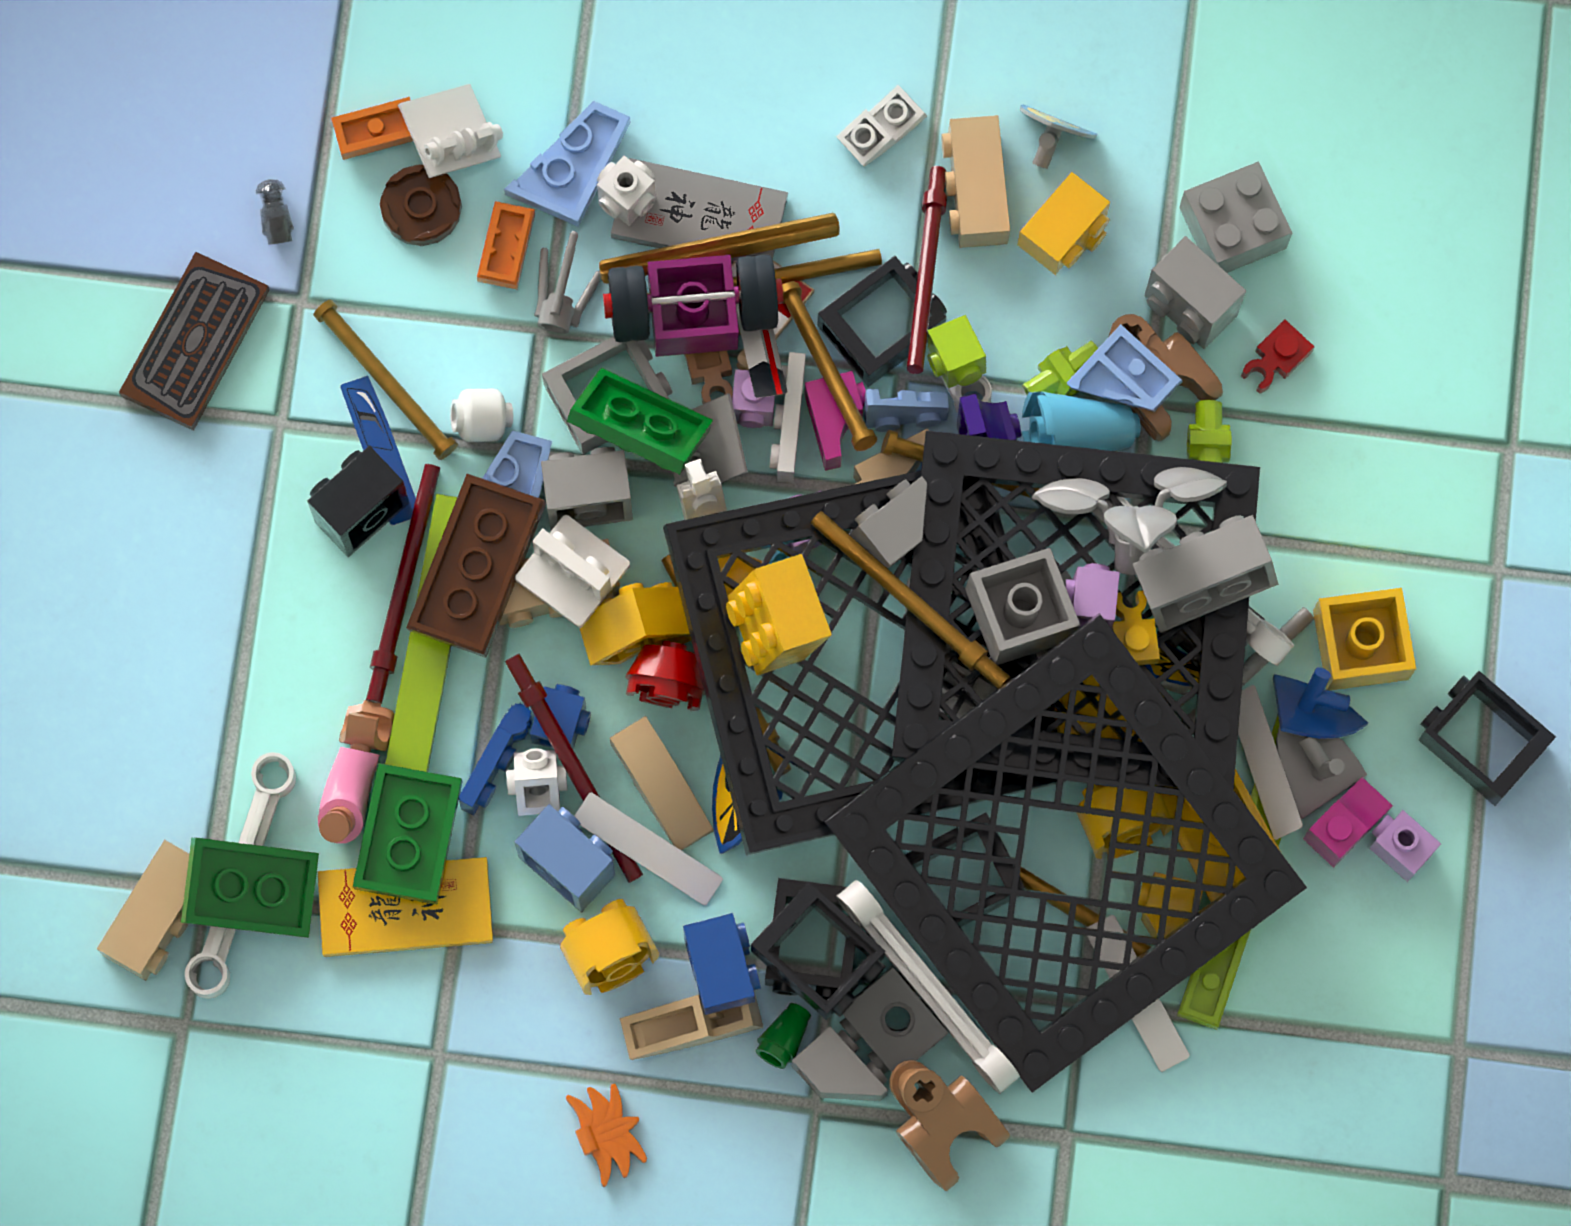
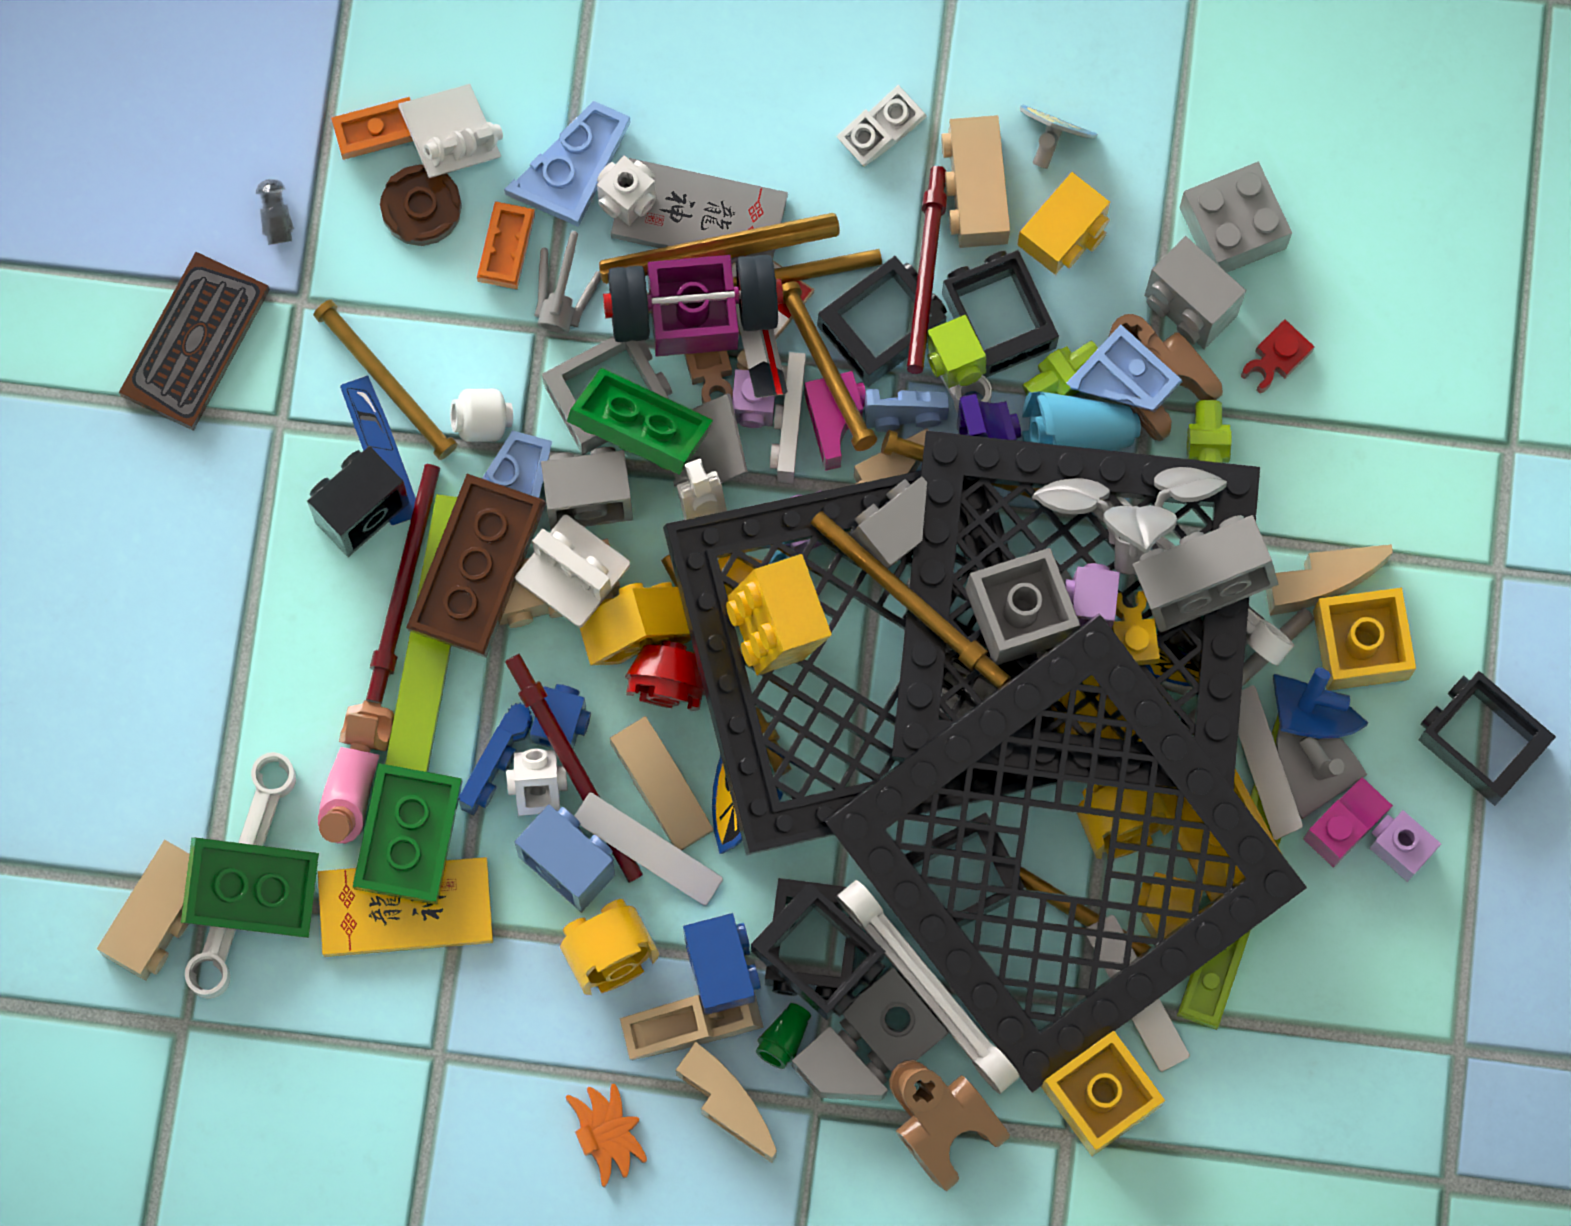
(727, 1101): none -> tan slope
(998, 267): none -> black window
(1103, 1093): none -> yellow brick
(1325, 576): none -> tan slope

